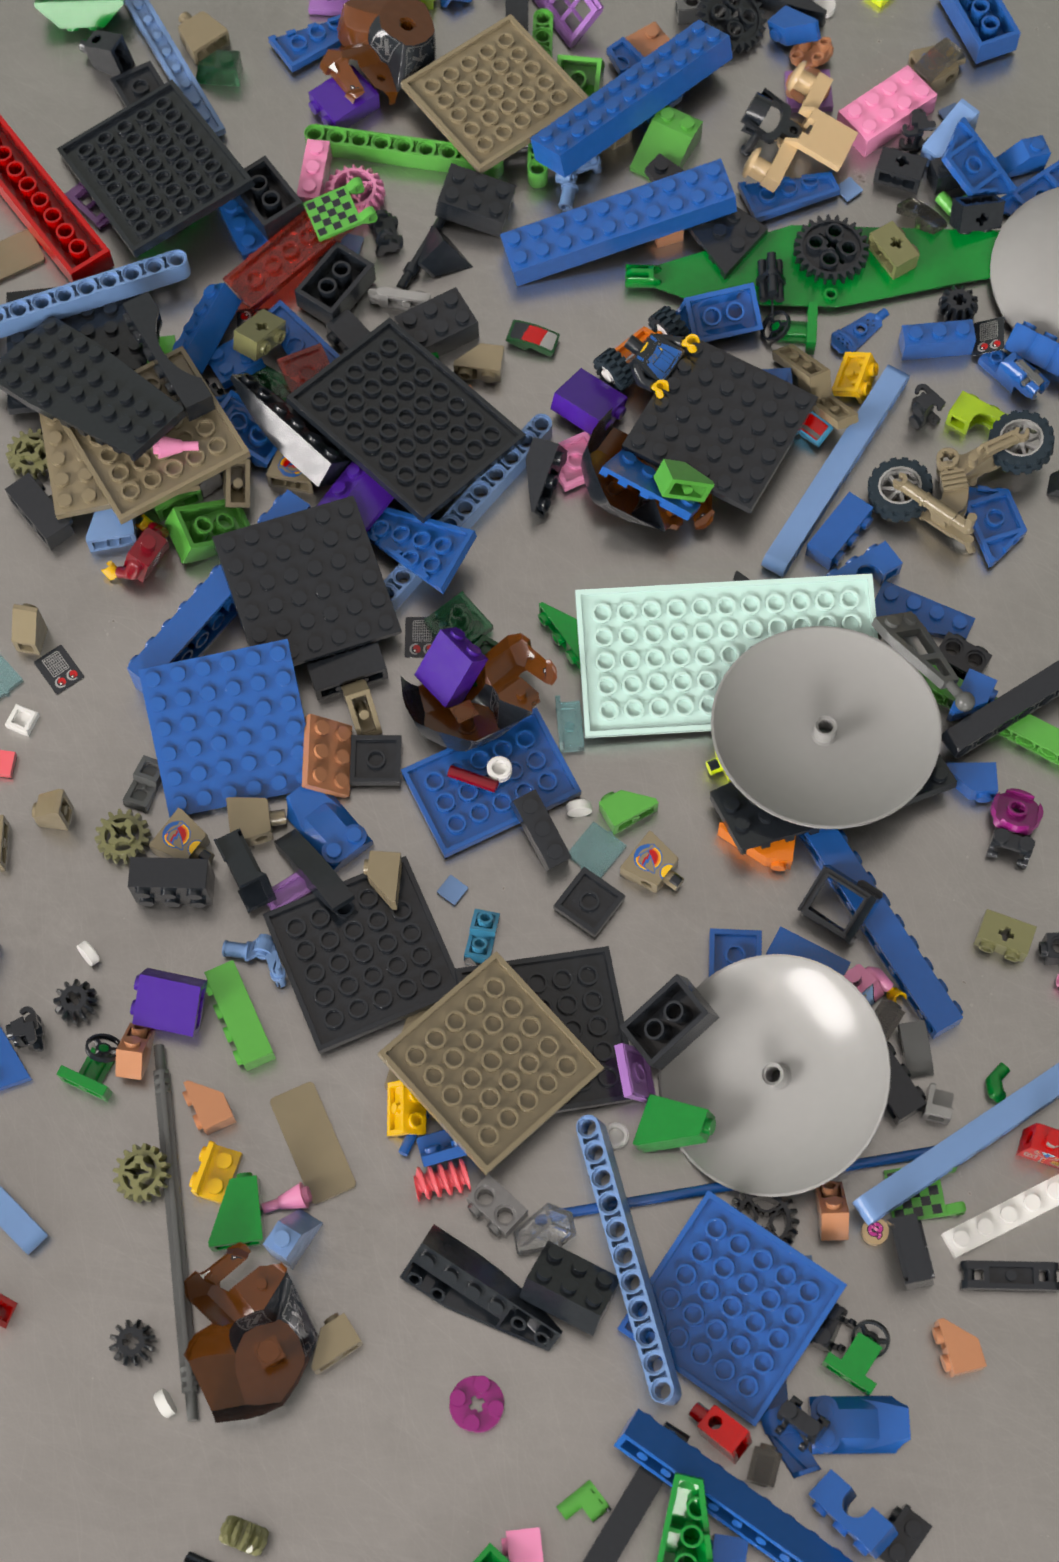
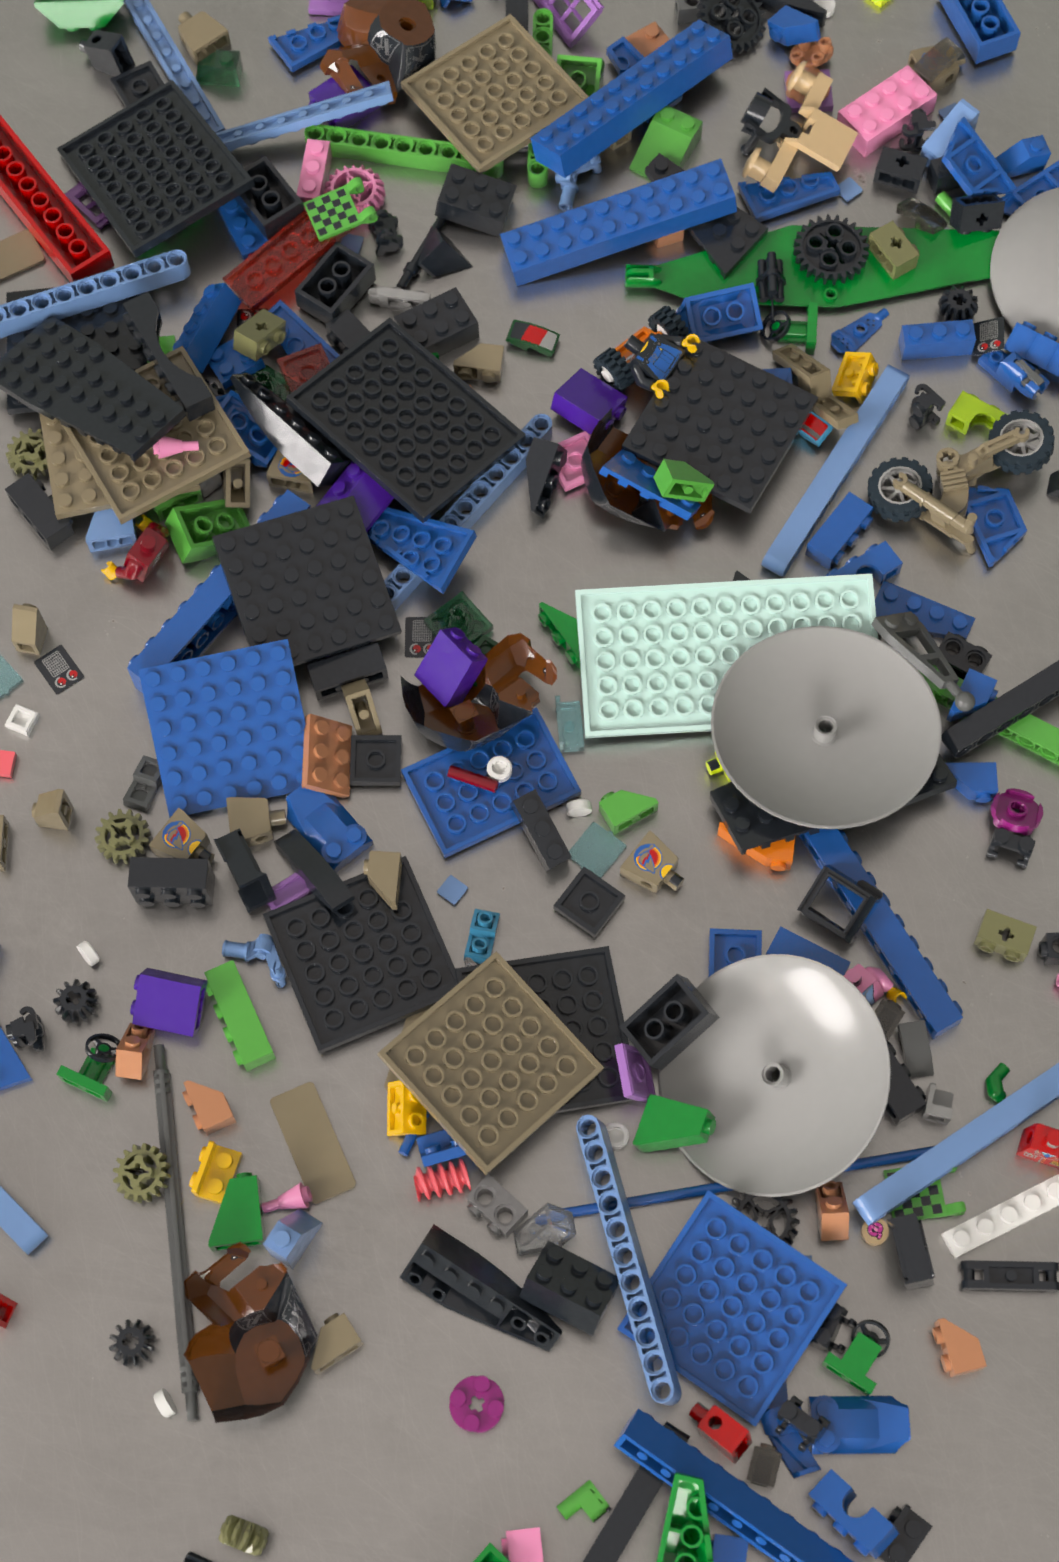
(307, 116): none -> medium blue plate

